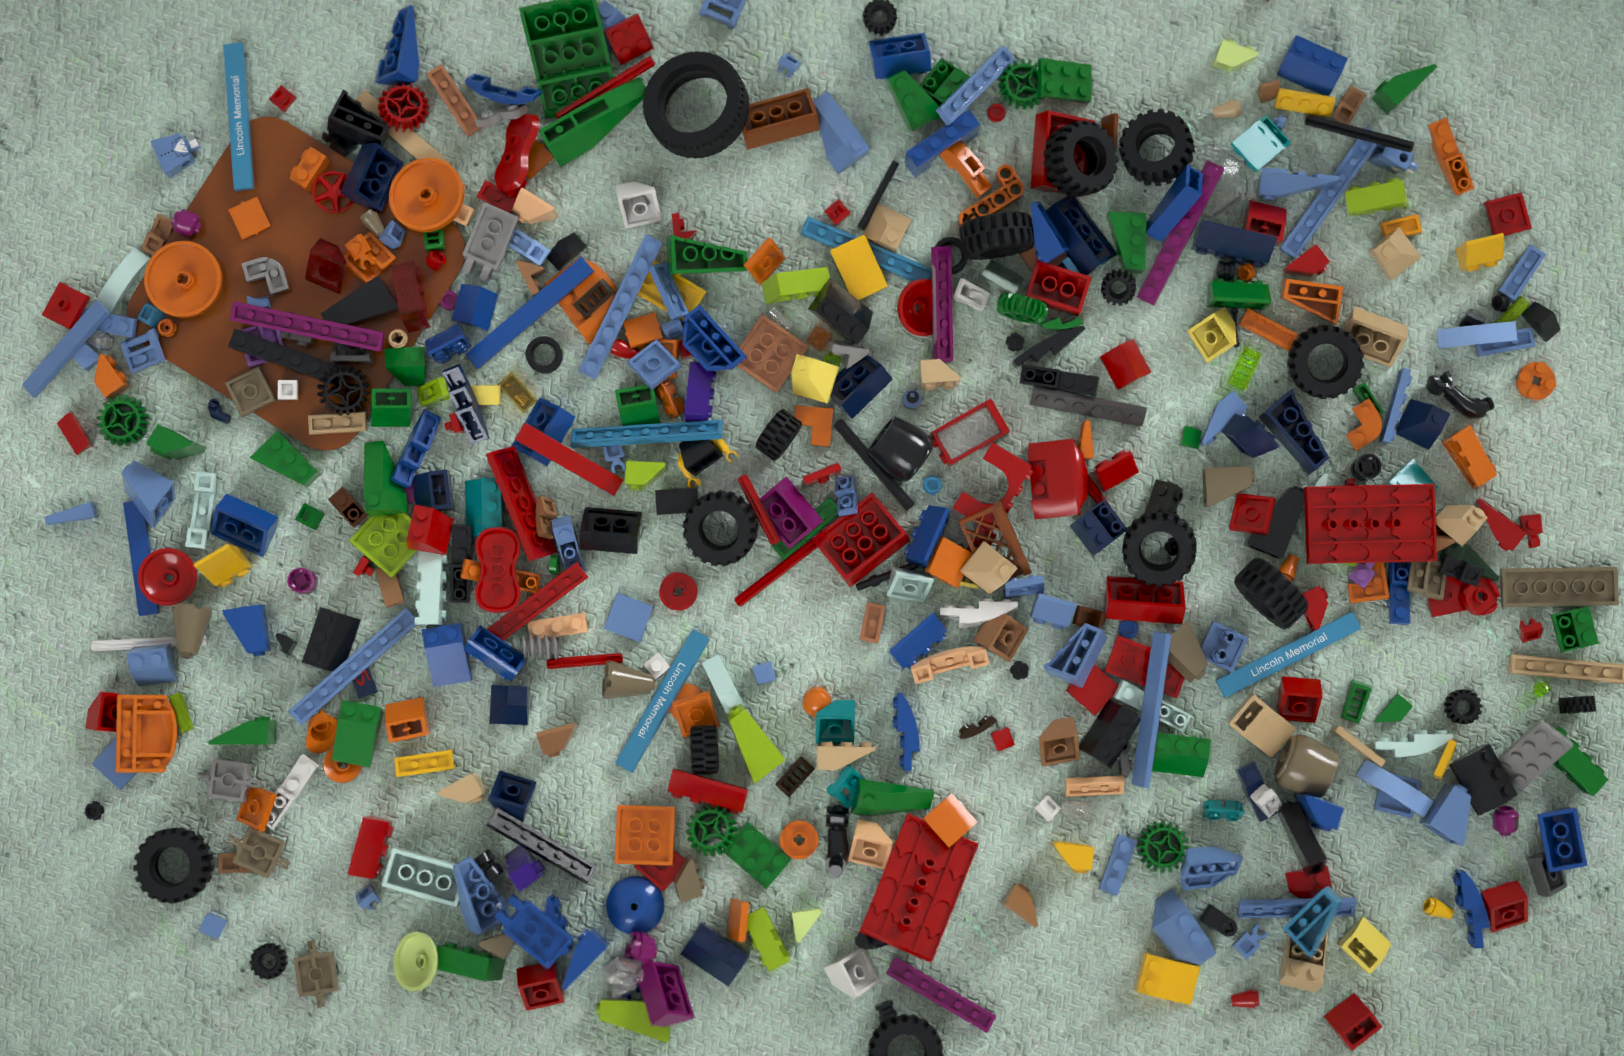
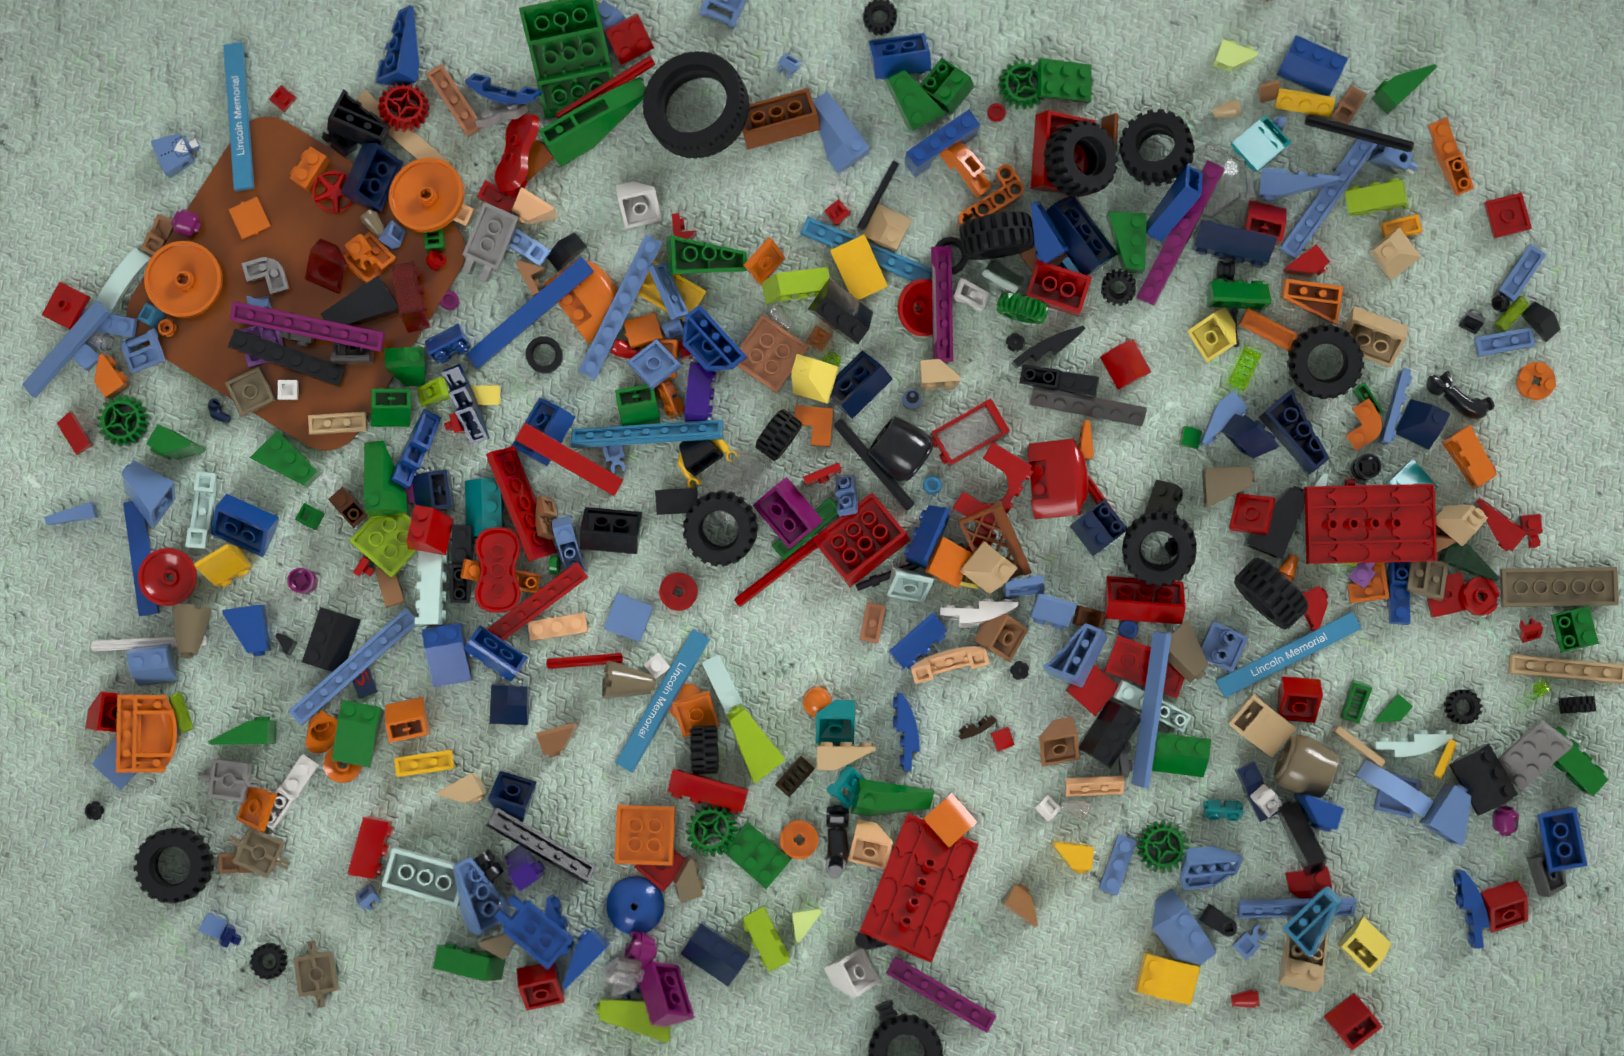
(229, 935): none -> clear blue tile
(351, 388): black gear -> none
(395, 336): tan cone -> none
(415, 961): yellowish green dish -> none
(474, 306): blue slope -> none
(517, 392): clear yellow tile -> none
(542, 646): light grey piece -> none
(605, 286): dark brown slope -> none
(643, 474): lime slope -> none
(737, 920): orange tile -> none
(758, 509): red axle -> none
(764, 673): medium blue slope -> none
(851, 351): light grey slope -> none
(974, 85): medium blue plate -> none
(1055, 323): green slope -> none
(1116, 471): red slope -> none
(1246, 272): orange plate -> none
(1436, 908): yellow cone -> none
(1460, 569): black slope -> none
(1477, 334): light blue slope -> none
(1481, 252): yellow slope -> none

